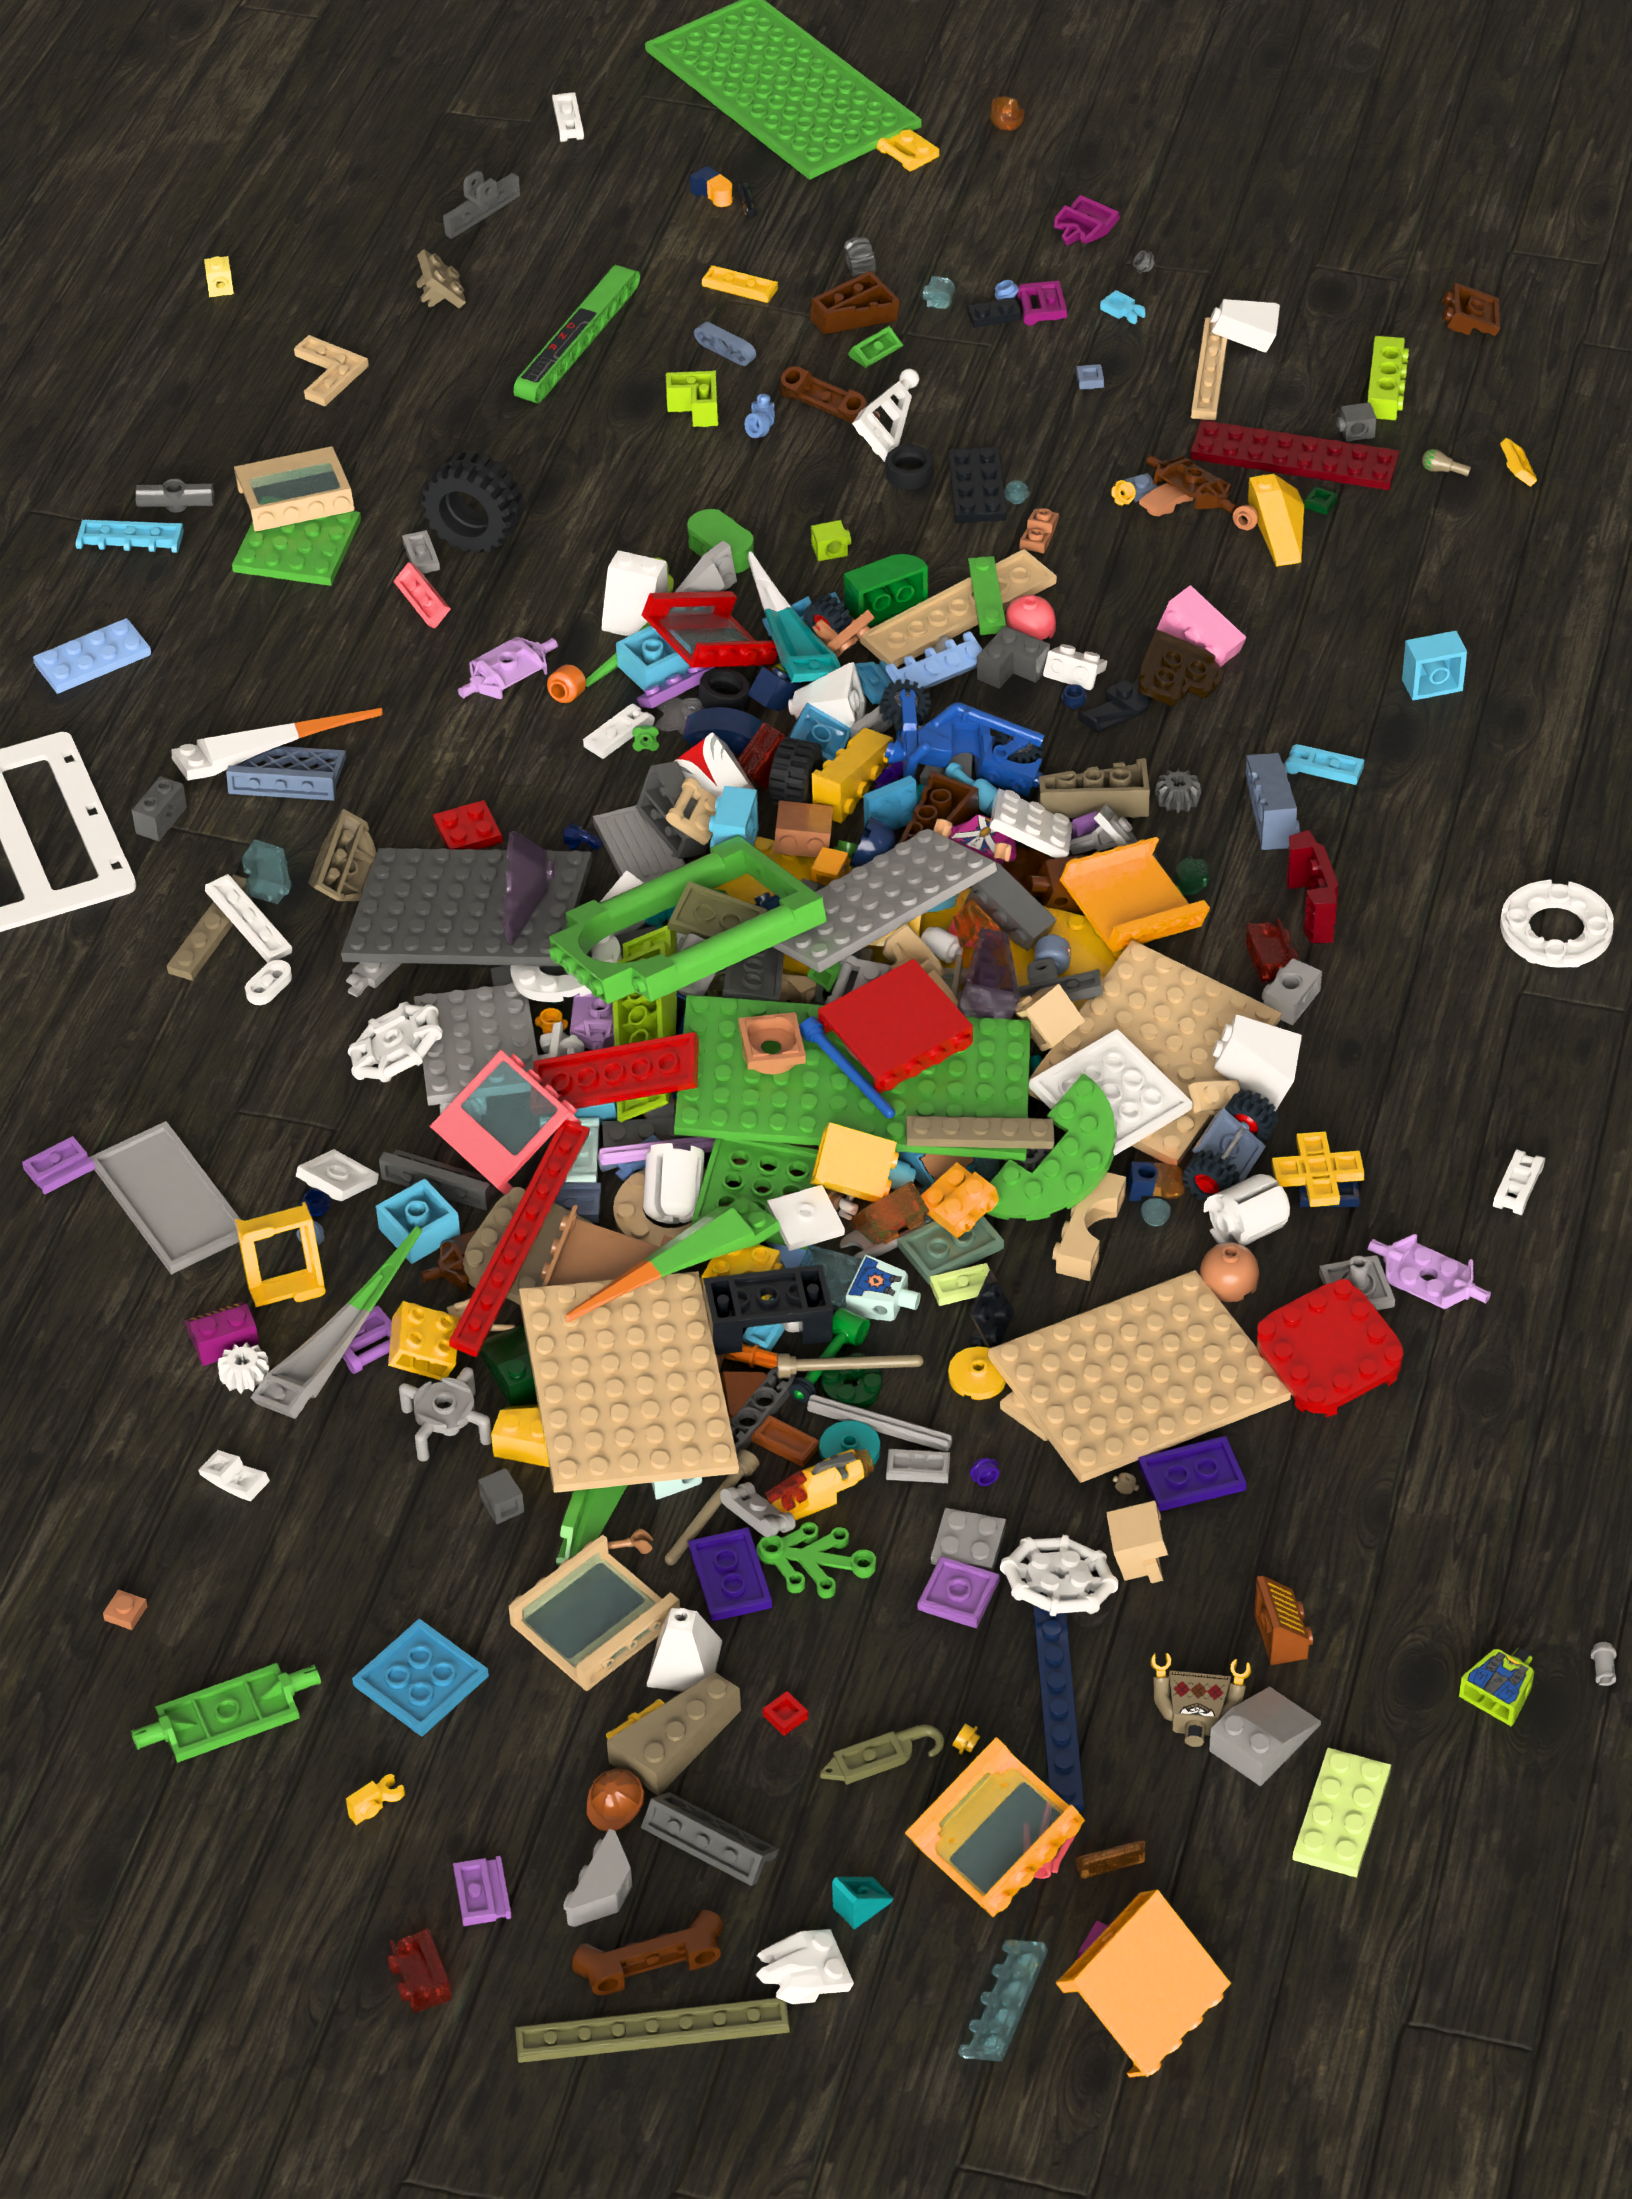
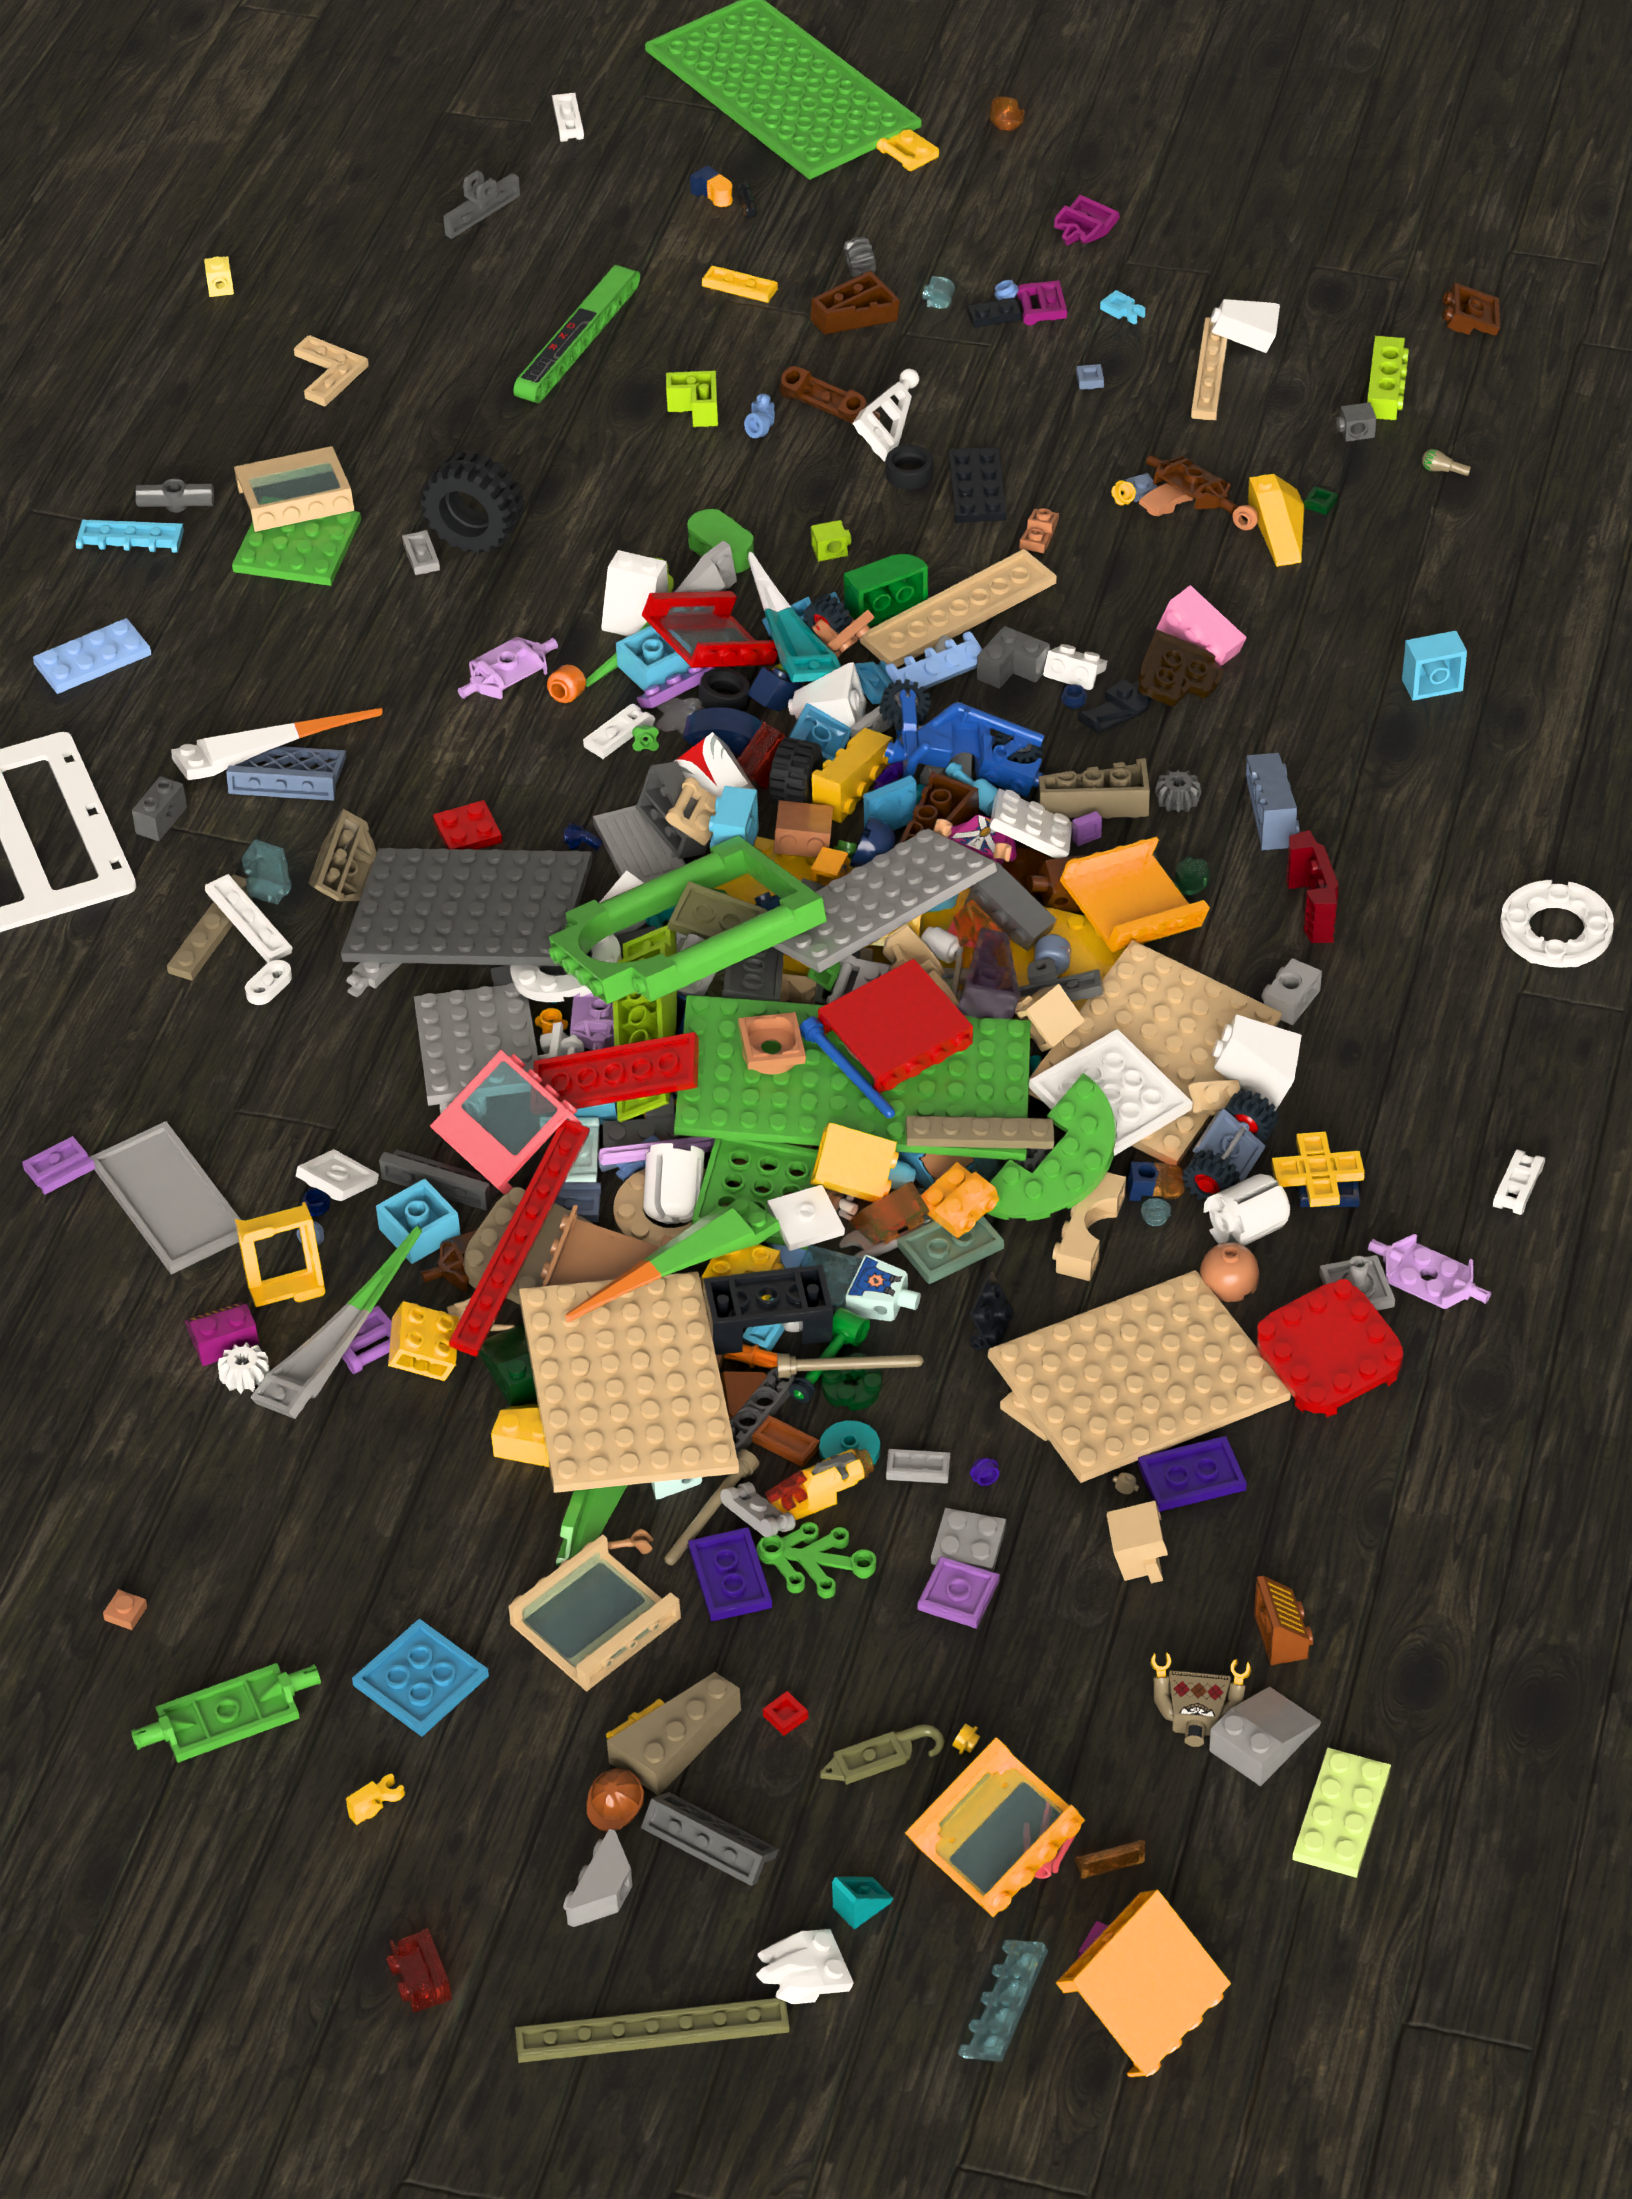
(232, 1476): white slope -> none
(396, 1042): white plate -> none
(421, 595): coral plate -> none
(439, 281): dark tan plate -> none
(447, 1420): light grey plate -> none
(481, 1891): medium lavender plate -> none
(501, 1496): dark grey panel -> none
(526, 883): clear purple wedge -> none
(608, 1969): reddish brown plate -> none
(684, 1651): white slope -> none
(736, 350): sand blue beam -> none
(875, 347): bright green slope -> none
(880, 1423): light grey axle -> none
(959, 1284): yellowish green plate -> none
(968, 1381): yellow plate -> none
(986, 595): bright green plate -> none
(1016, 492): clear light blue plate -> none
(1031, 616): coral cylinder -> none
(1042, 1575): white plate -> none
(1058, 1707): dark blue plate -> none
(1110, 833): light grey piece -> none
(1143, 261): dark grey plate -> none
(1269, 948): clear red hinge -> none
(1295, 455): dark red plate -> none
(1324, 764): medium azure plate -> none
(1499, 1684): torso -> none
(1518, 462): yellow plate -> none
(1604, 1656): light grey pin -> none

